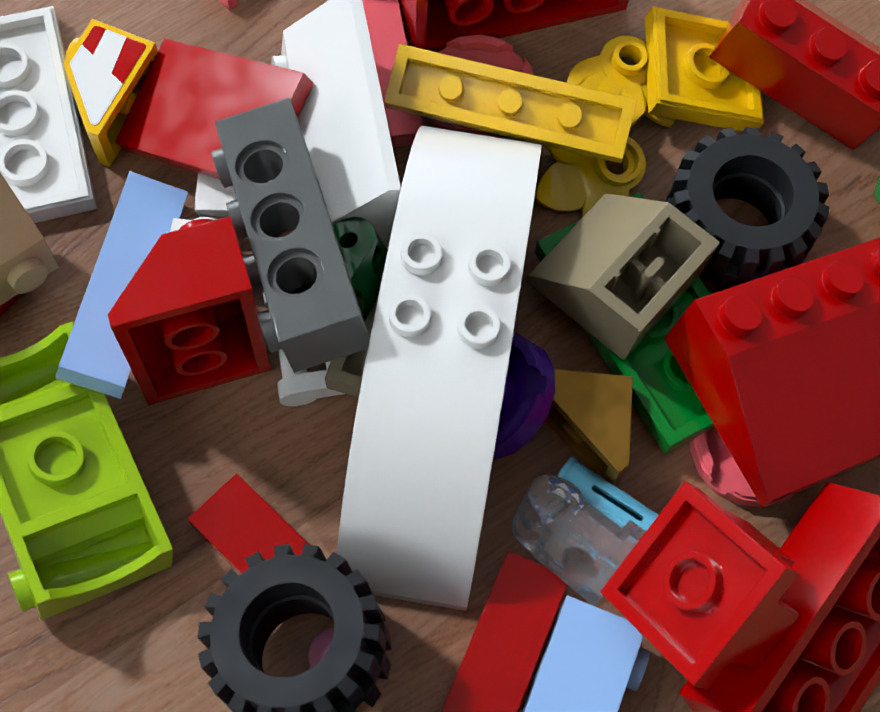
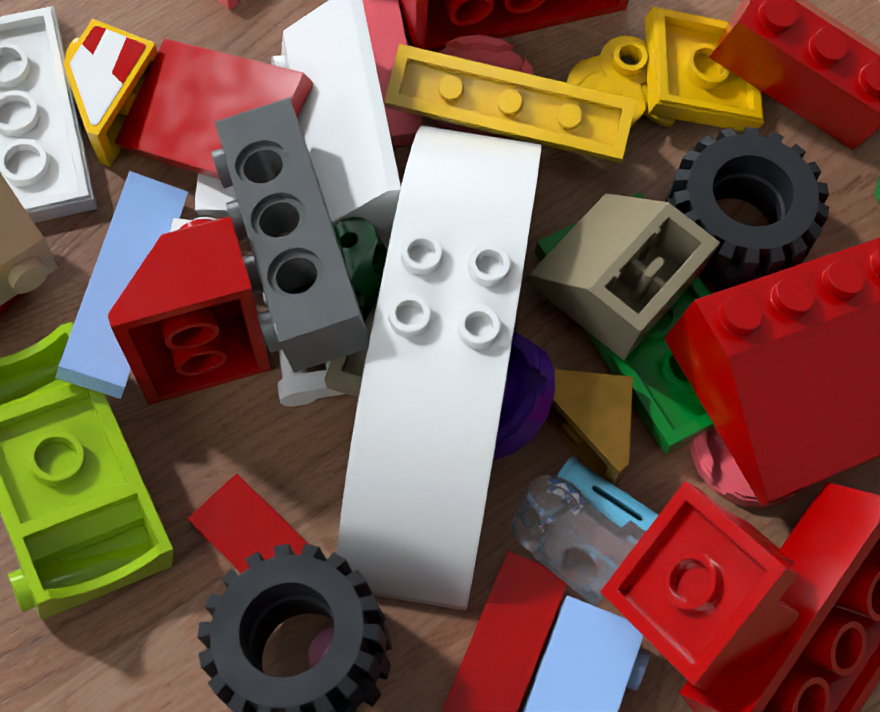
(583, 180): yellow plate -> none

